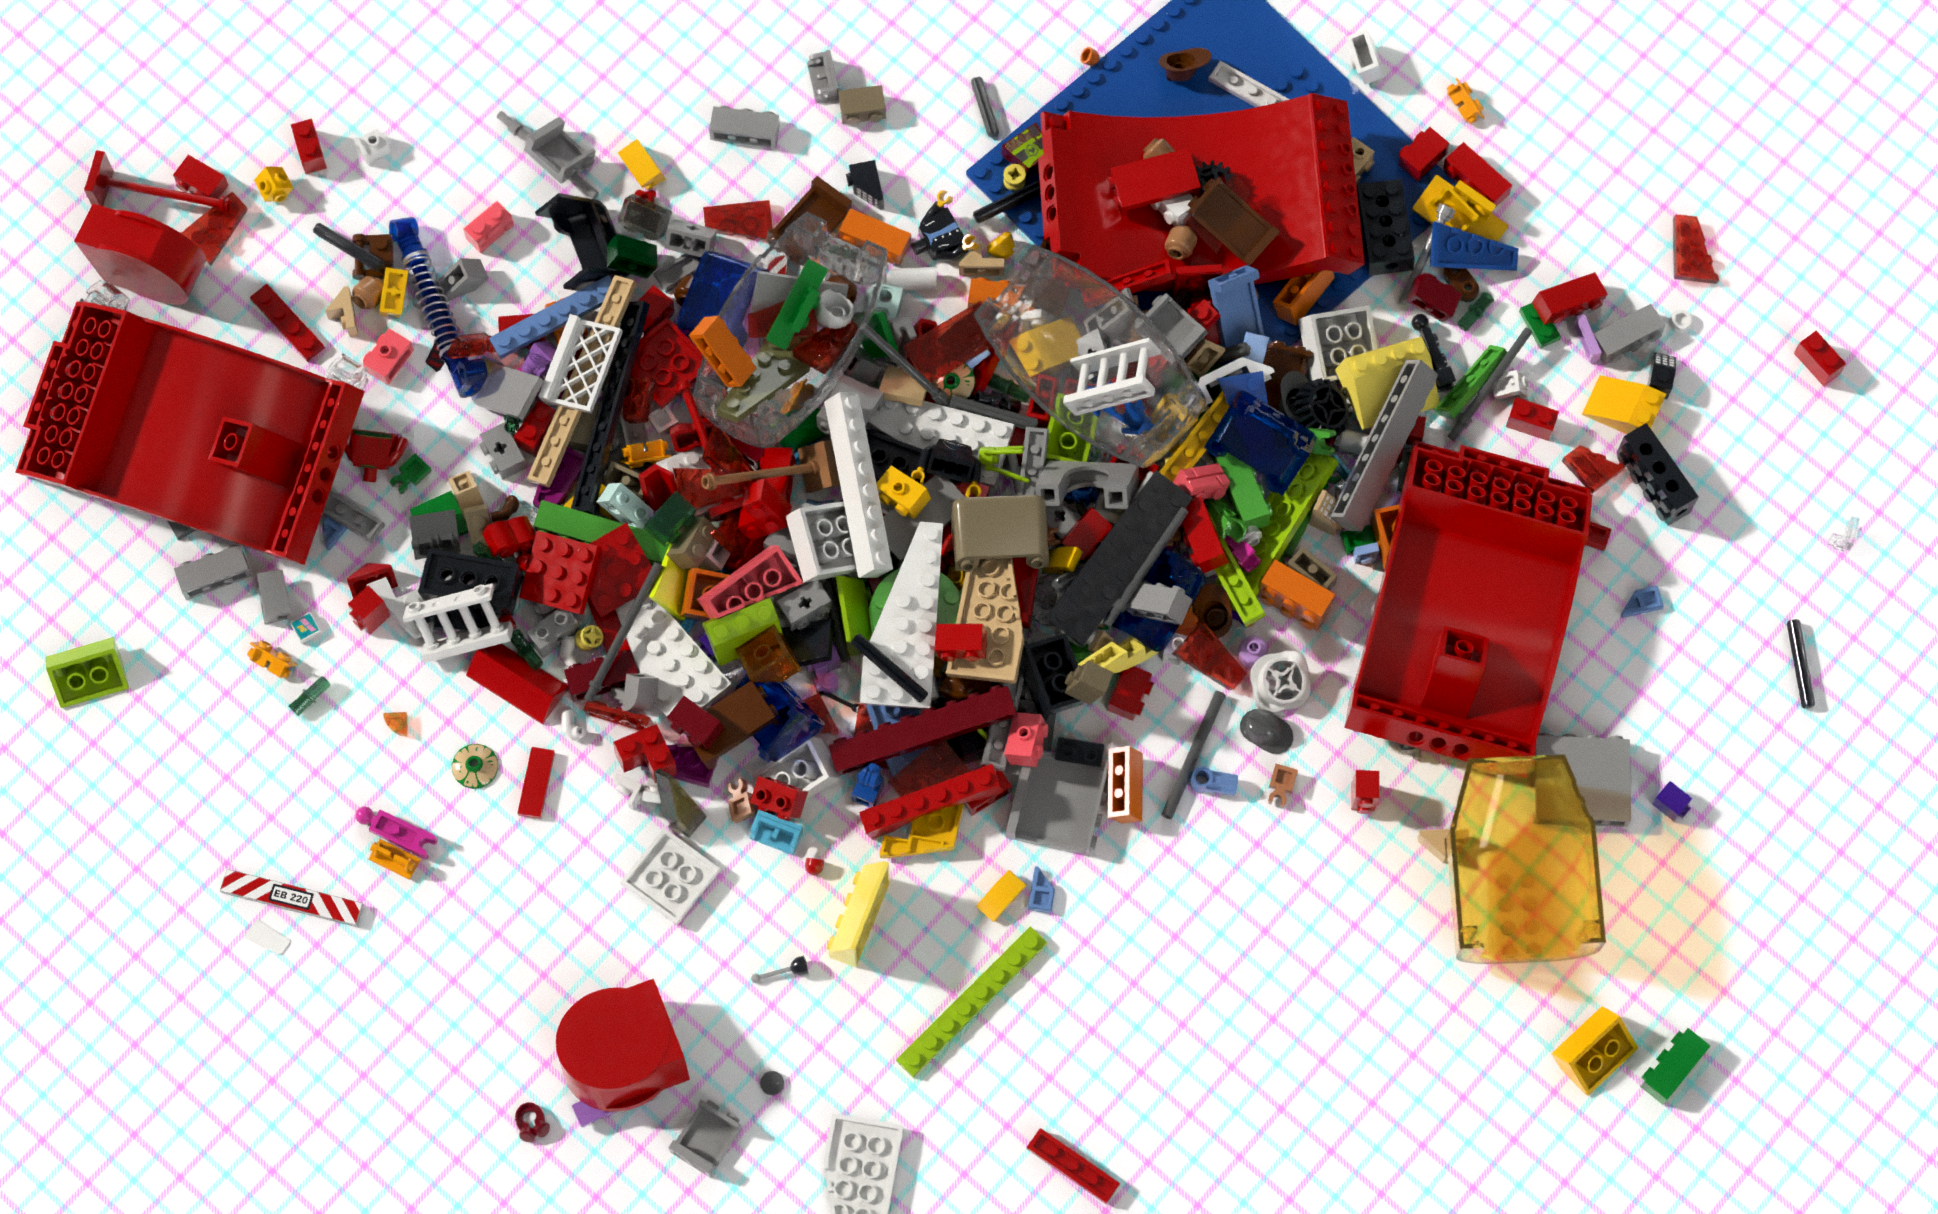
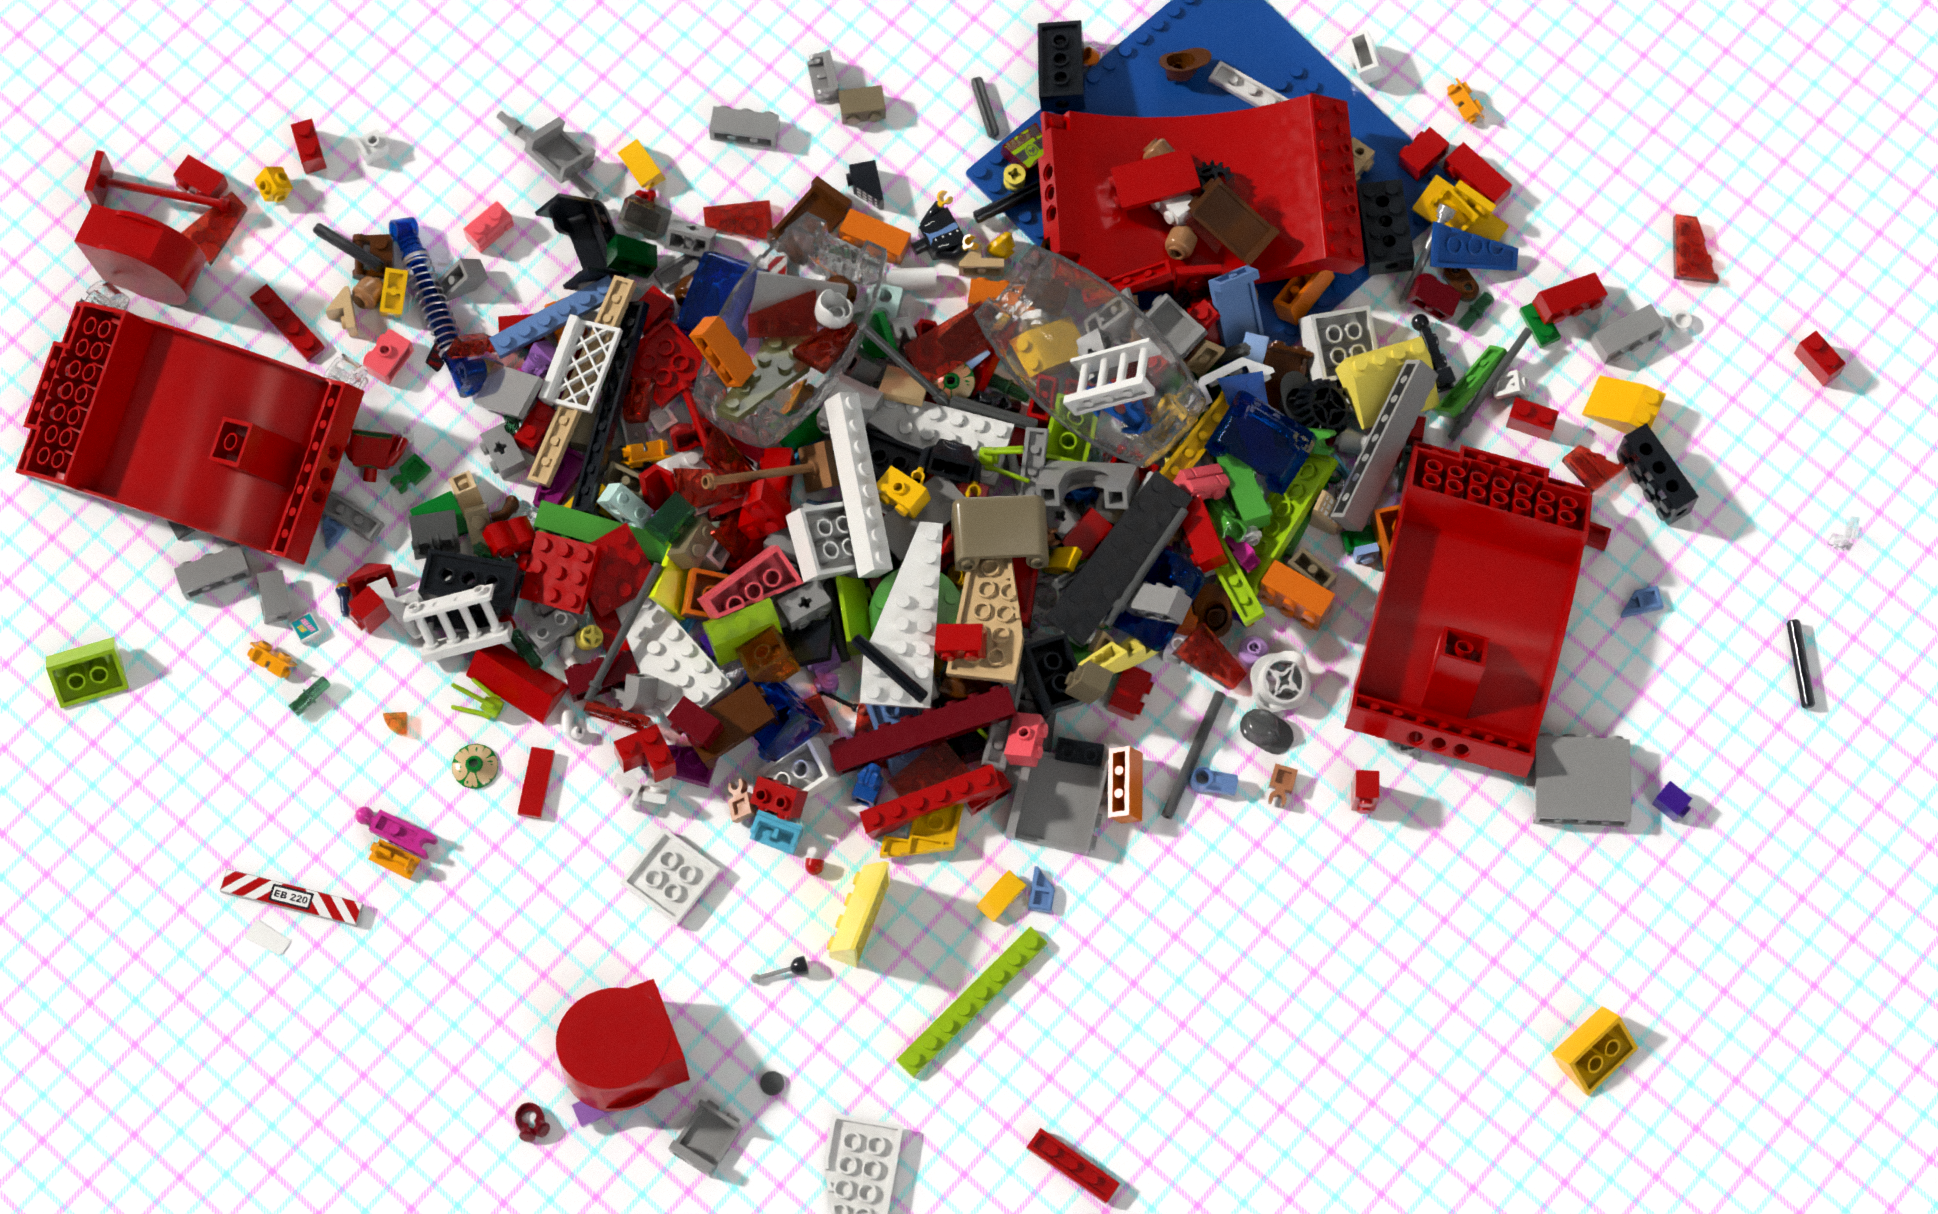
(343, 592): none -> dark blue piece
(491, 705): none -> lime plant
(677, 806): clear smoke slope -> none
(798, 305): green bracket -> none
(1061, 65): none -> black brick
(1434, 842): tan slope -> none
(1523, 864): clear yellow windscreen -> none
(1587, 338): lavender tile -> none
(1662, 373): black slope -> none
(1674, 1065): green brick -> none

